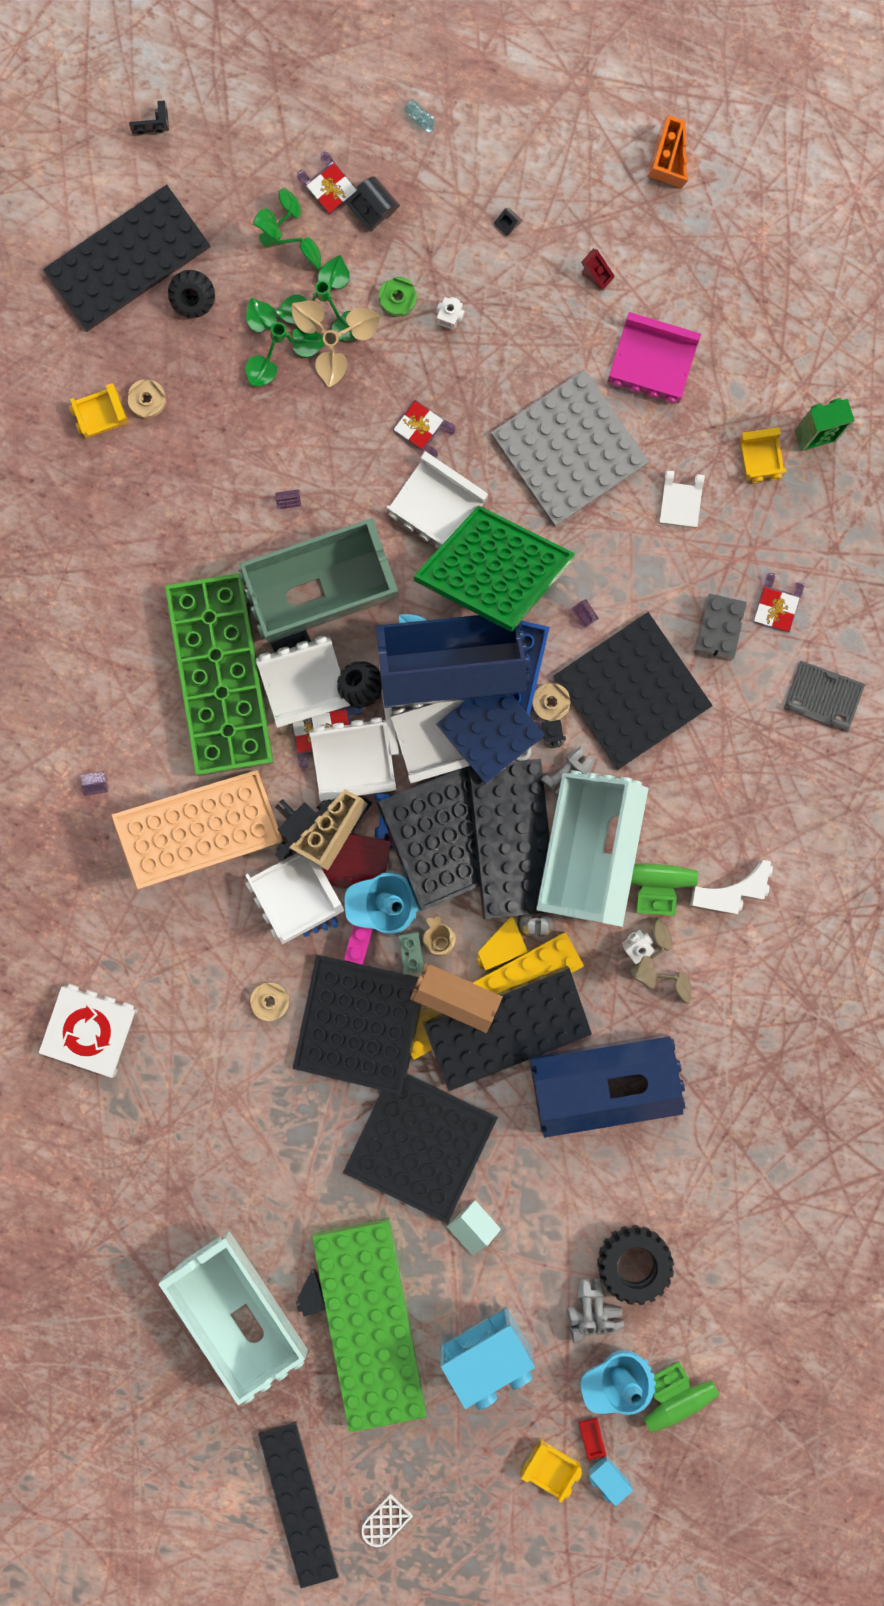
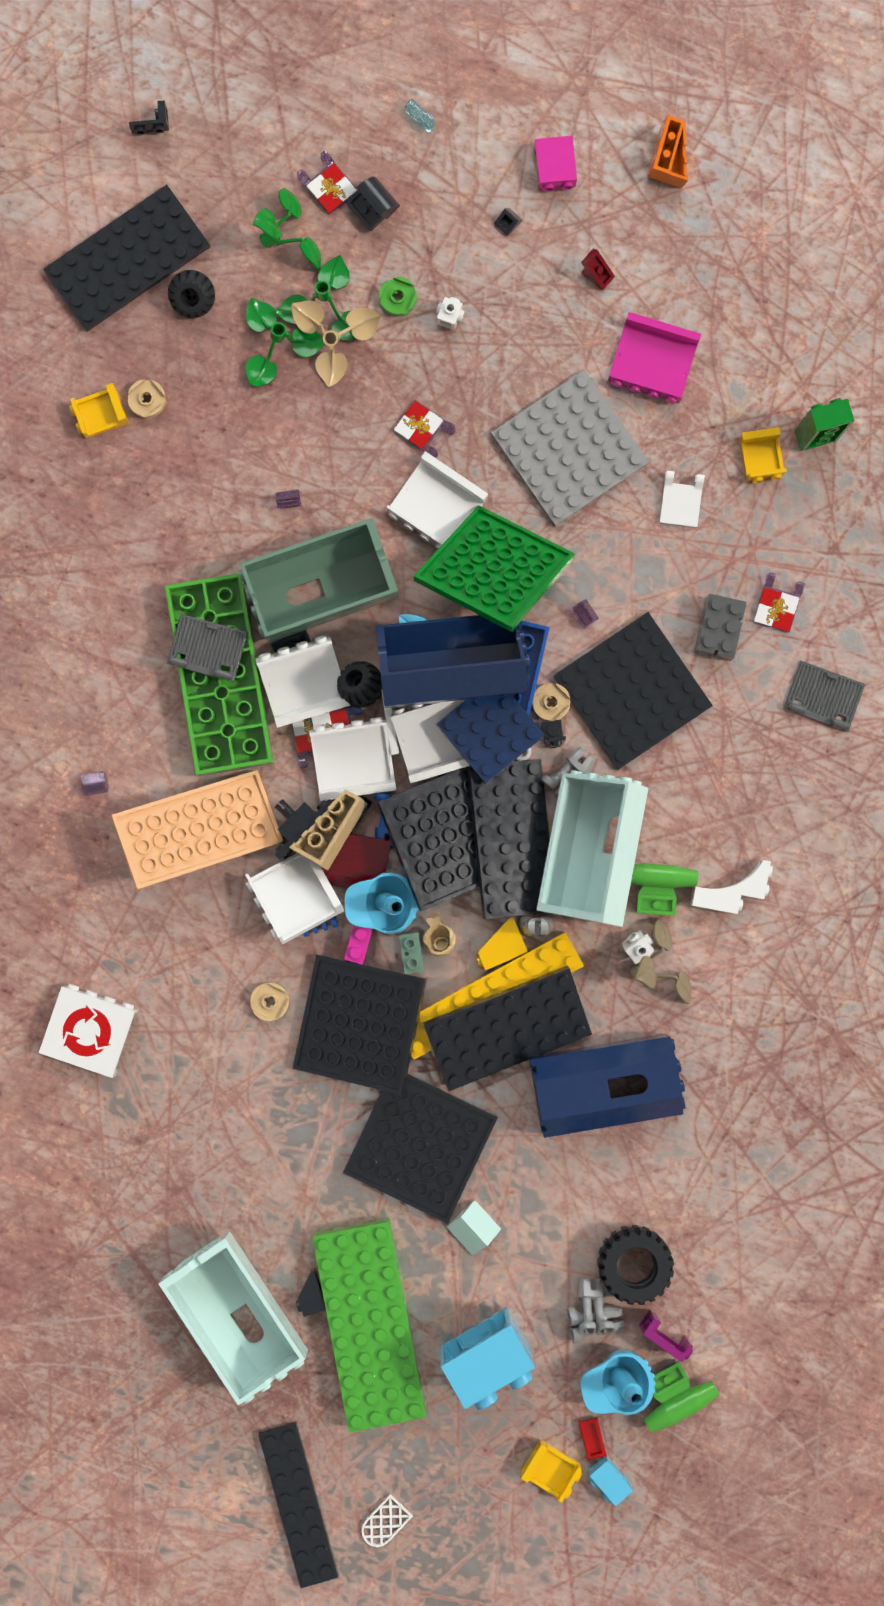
(207, 647): none -> dark grey window
(456, 998): medium nougat brick -> none
(555, 163): none -> dark pink panel
(678, 1350): none -> magenta panel

